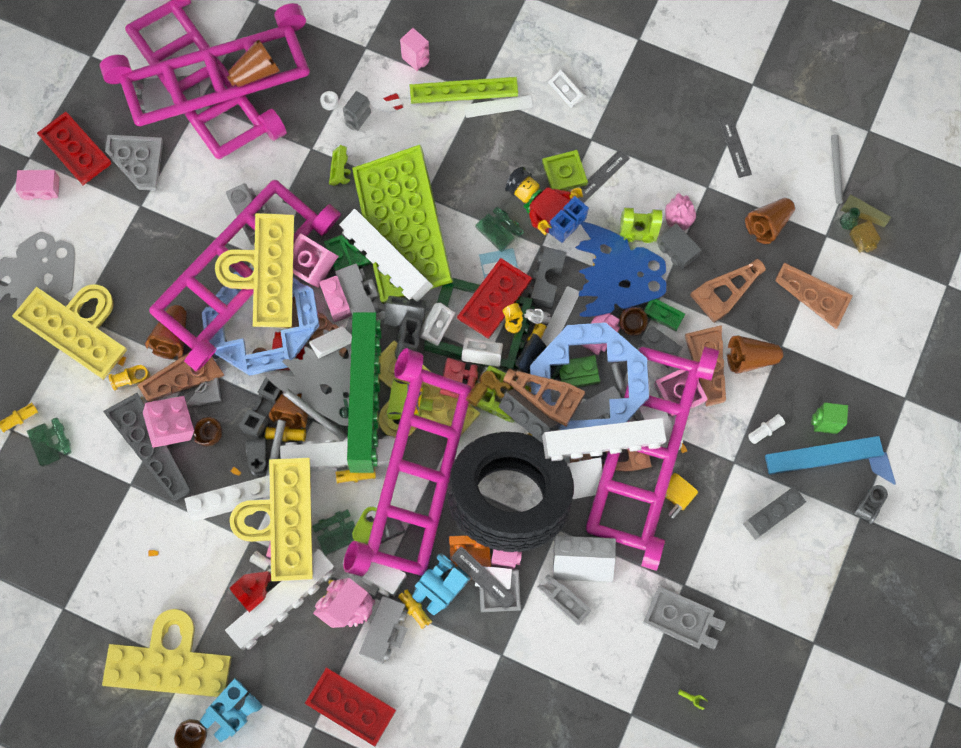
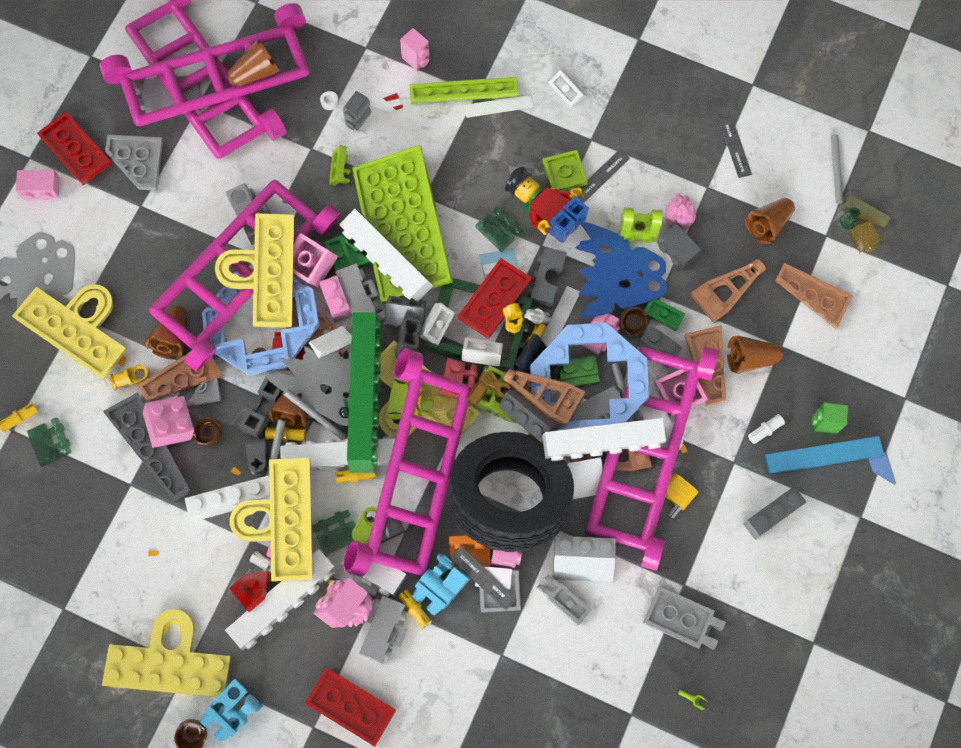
(869, 506): dark grey piece -> none

